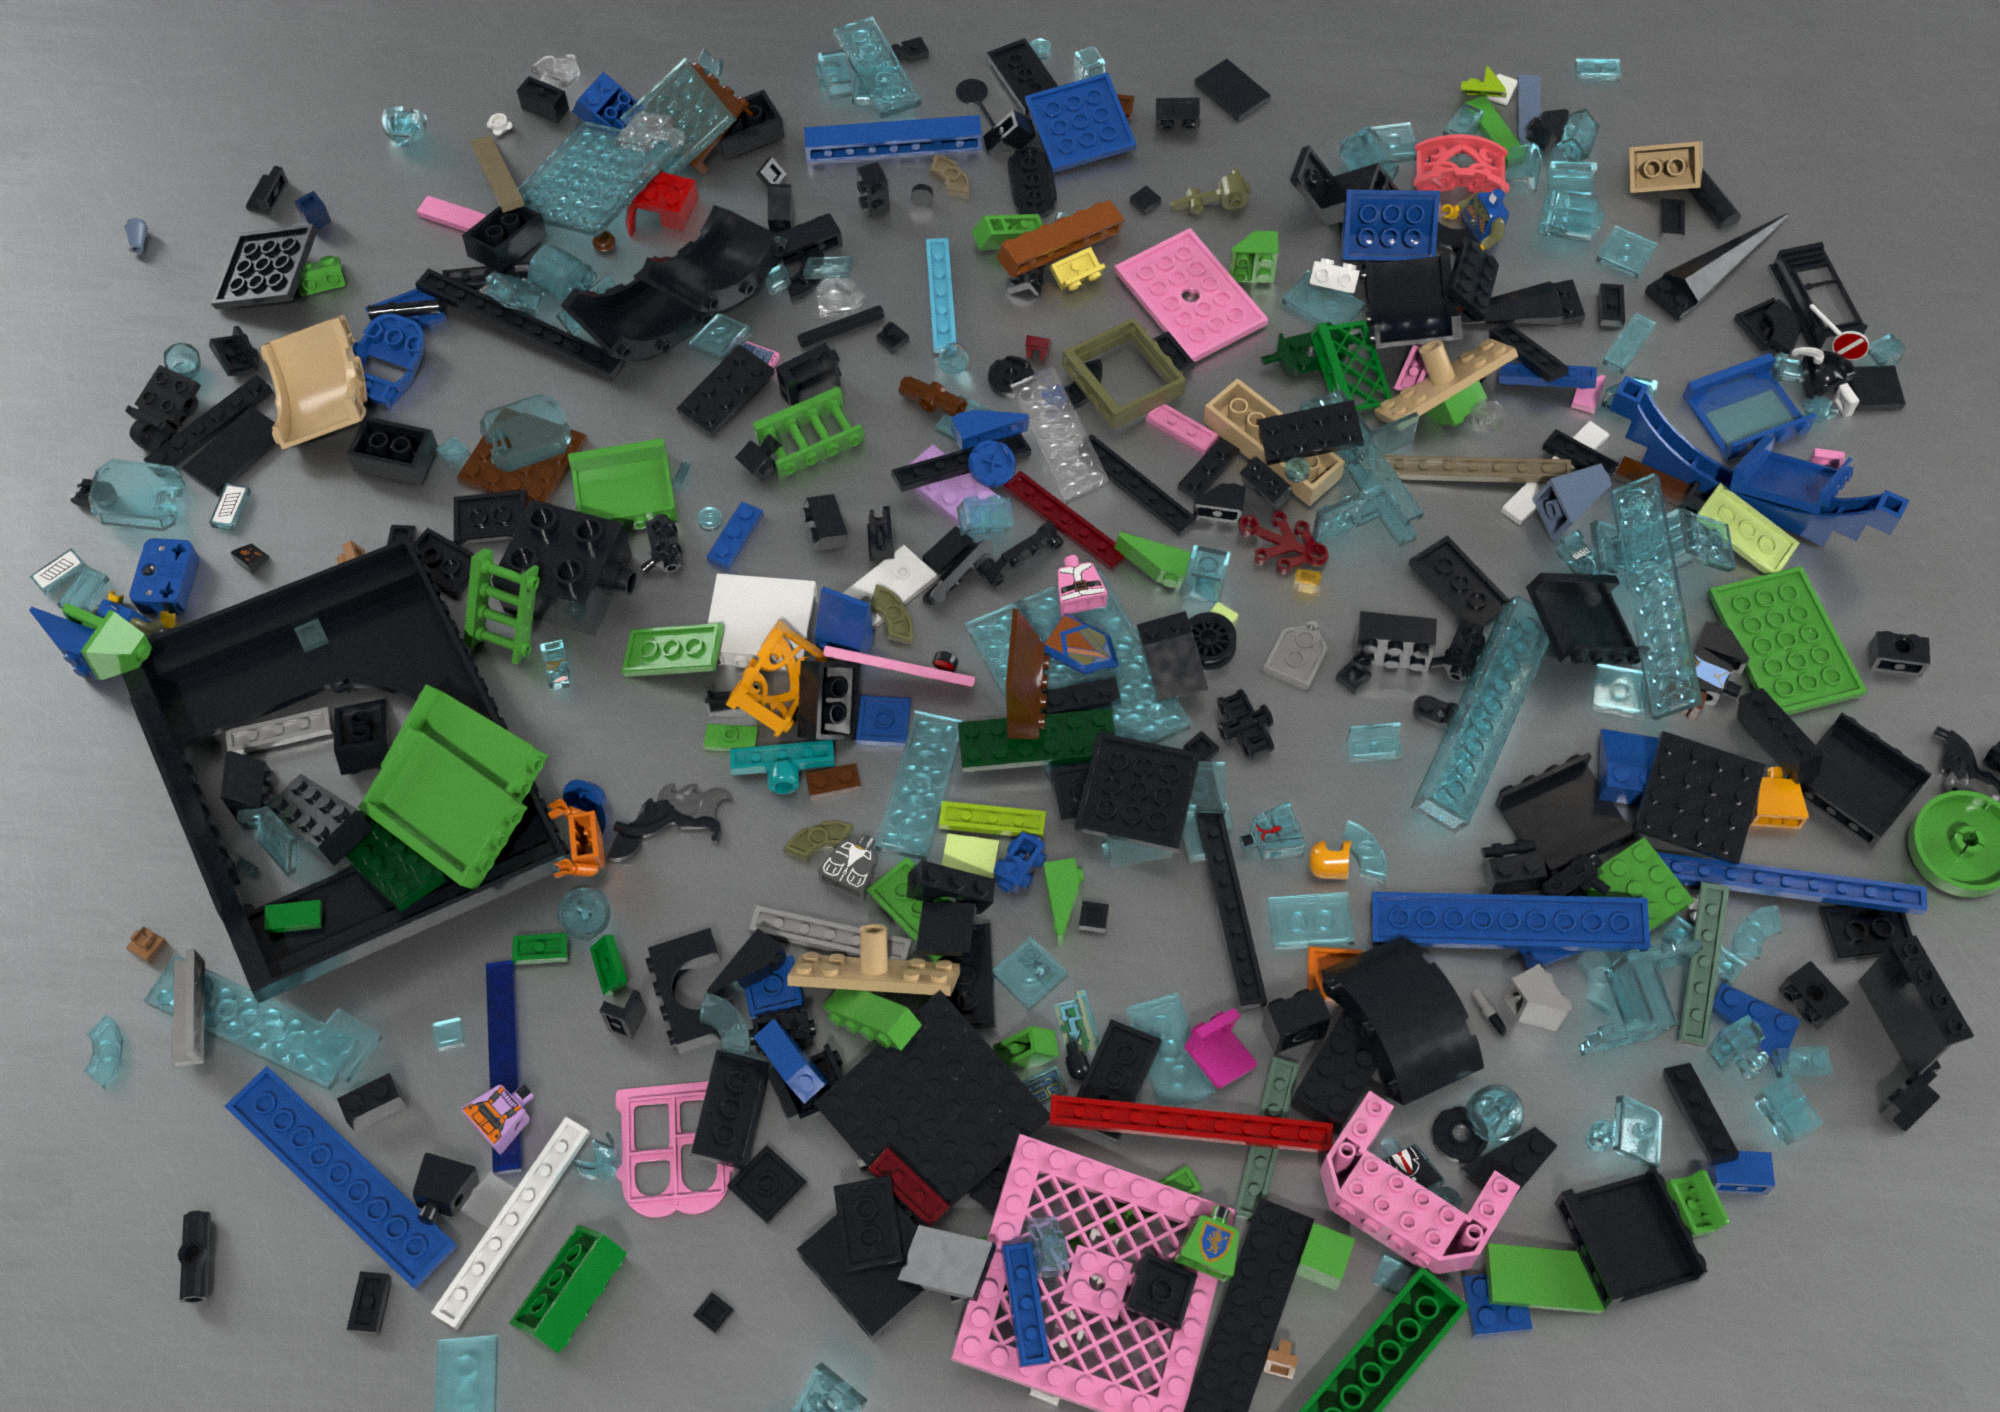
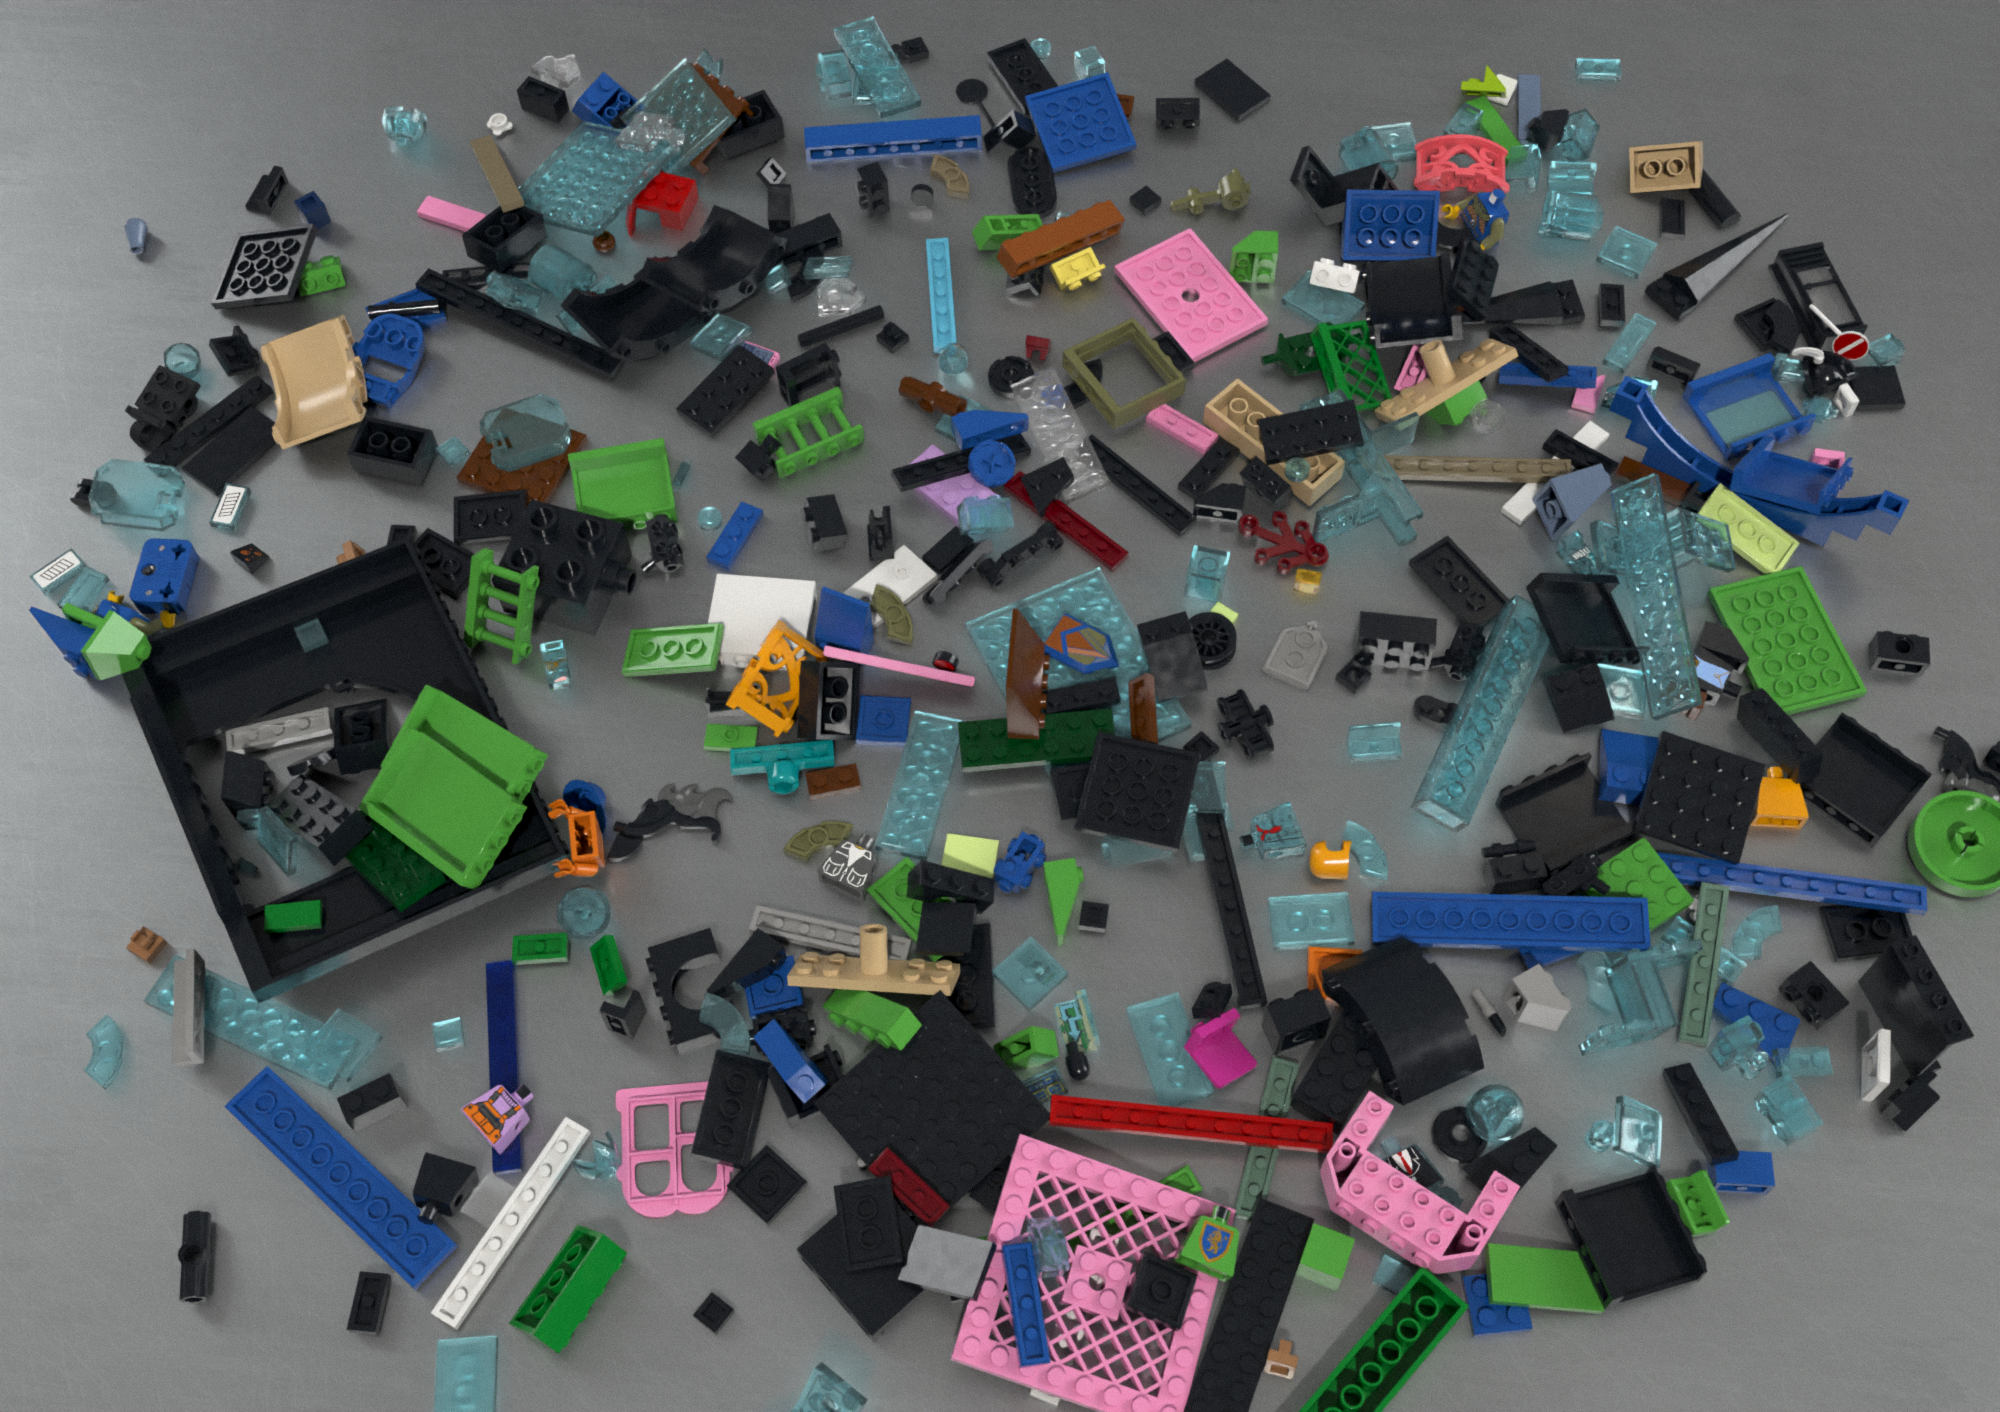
(317, 759): none -> black tile
(617, 121): none -> black piece
(991, 819): lime plate -> none
(1047, 484): none -> black wing
(1079, 587): bright pink torso -> none
(1119, 1067): black tile -> none
(1143, 709): none -> reddish brown plate
(1157, 560): bright green slope -> none
(1212, 1000): none -> black plate
(1580, 698): none -> black slope
(1672, 365): none -> black panel
(1875, 1065): none -> white tile

